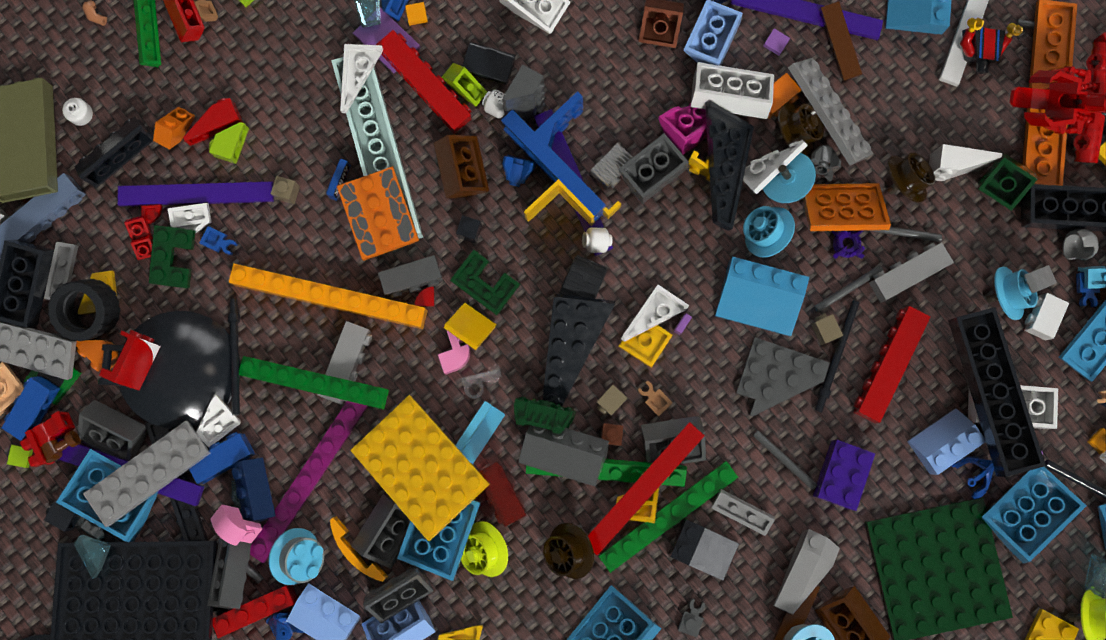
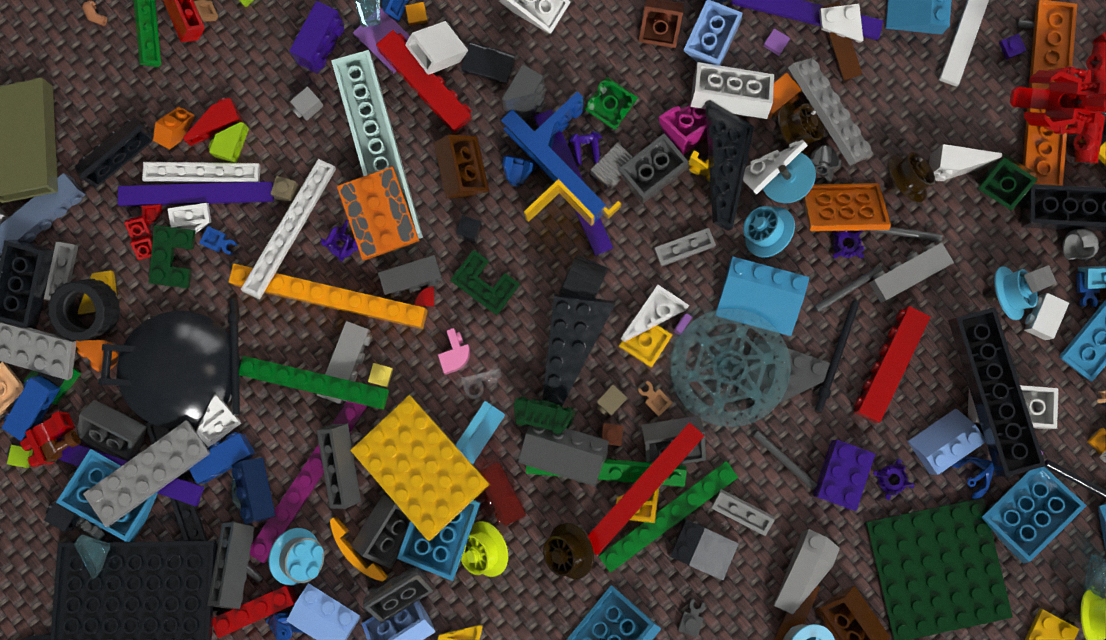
(77, 111): white head -> none
(133, 361): red panel -> none
(200, 172): none -> white tile
(232, 528): bright pink brick -> none
(288, 229): none -> white tile
(306, 104): none -> light grey brick
(317, 37): none -> dark purple brick
(338, 178): blue tile -> none
(338, 466): none -> dark grey brick
(349, 244): none -> dark purple piece
(357, 66): white wing -> none
(380, 375): none -> light yellow plate
(436, 47): none -> white brick
(464, 84): lime slope -> none
(470, 326): yellow tile -> none
(493, 103): white head -> none
(593, 138): none -> dark purple piece
(596, 240): white head -> none
(611, 102): none -> green slope
(684, 247): none -> light grey plate
(766, 359): none -> clear light blue piece
(826, 328): dark tan brick -> none
(843, 21): none -> white wing
(885, 473): none -> dark purple piece
(985, 44): torso -> none
(1012, 46): none -> dark purple plate

